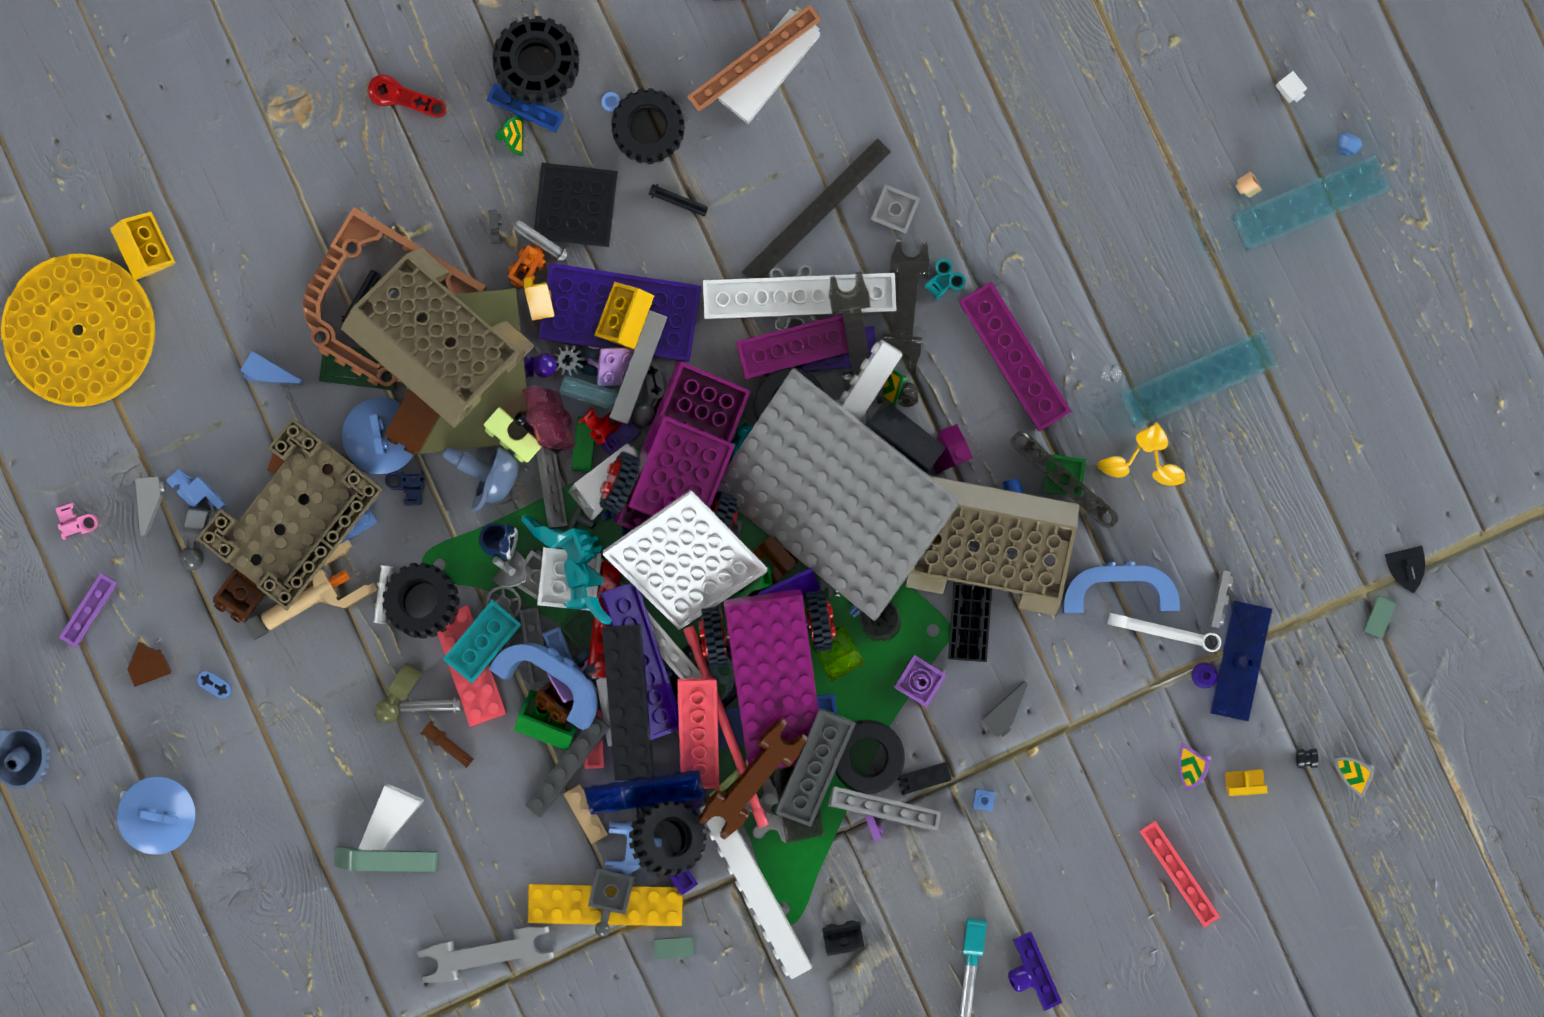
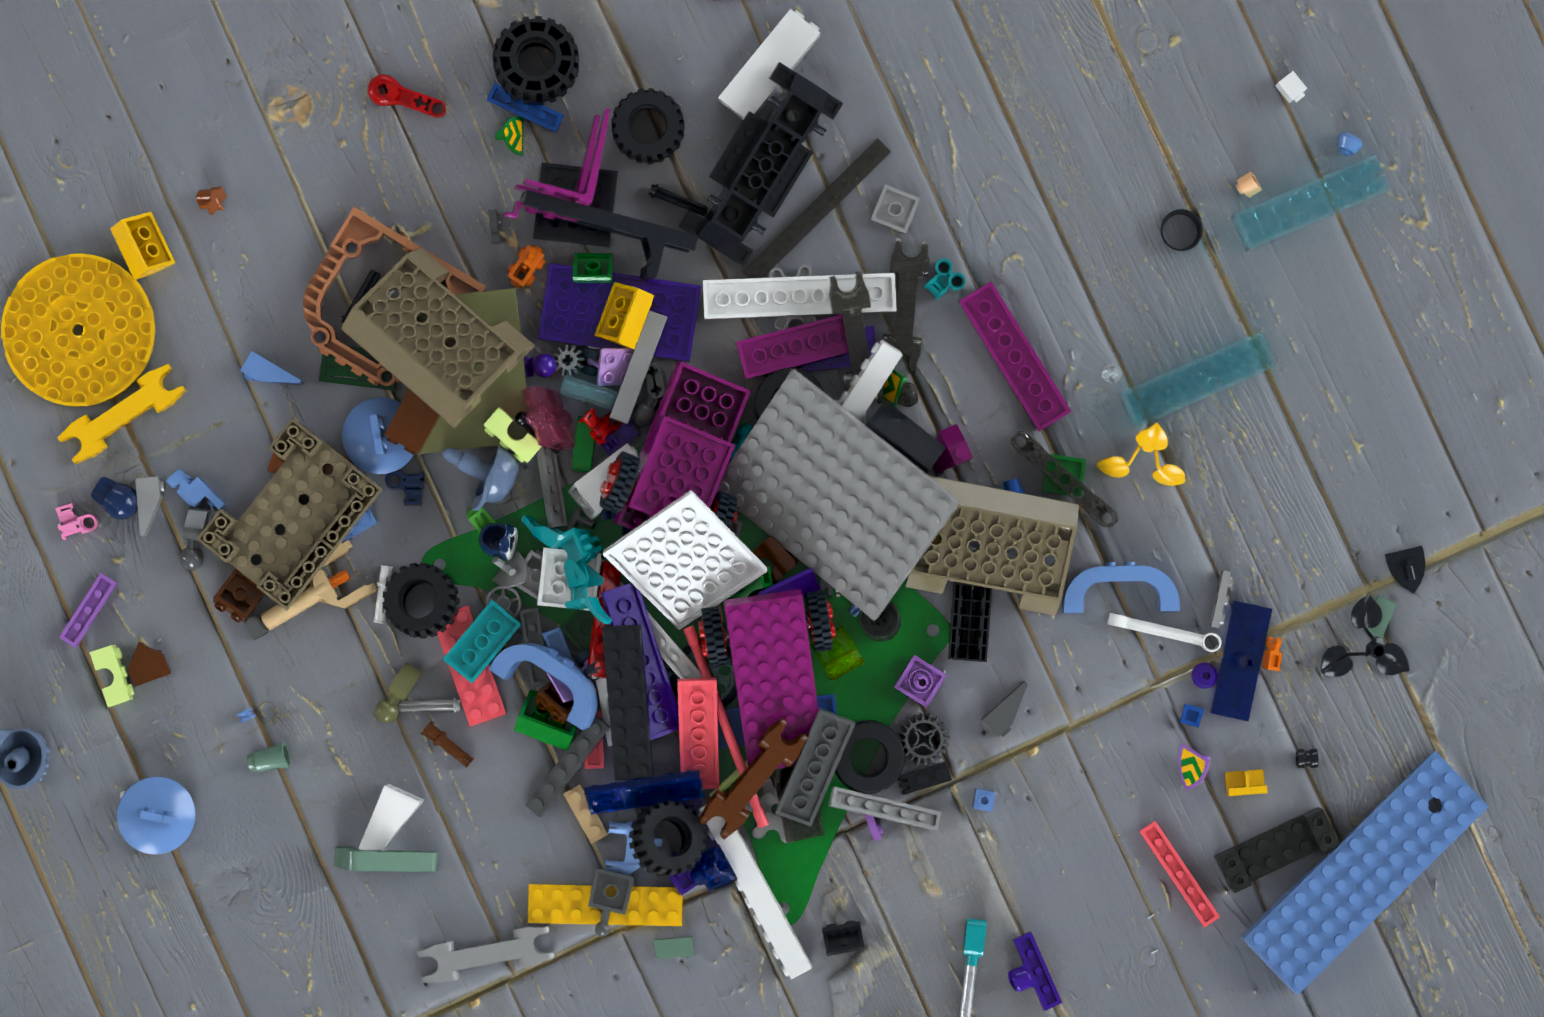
(94, 432): none -> yellow piece
(116, 498): none -> dark blue piece
(119, 690): none -> yellowish green arch
(211, 199): none -> dark orange piece
(217, 681): medium blue beam -> none
(246, 715): none -> medium blue bush
(269, 758): none -> sand green plant
(479, 518): none -> bright green bracket
(538, 299): yellow panel -> none
(539, 240): light grey axle -> none
(576, 210): none -> black piece
(593, 268): none -> green slope
(610, 101): light blue tile -> none
(713, 869): none -> clear blue plate
(754, 58): nougat plate -> none
(762, 164): none -> black piece
(934, 752): none -> dark grey gear
(1191, 715): none -> blue plate
(1194, 217): none -> black tyre
(1272, 656): none -> orange plate
(1276, 849): none -> pearl dark grey plate
(1355, 773): shield -> none
(1363, 874): none -> medium blue piece
(1389, 657): none -> black plant

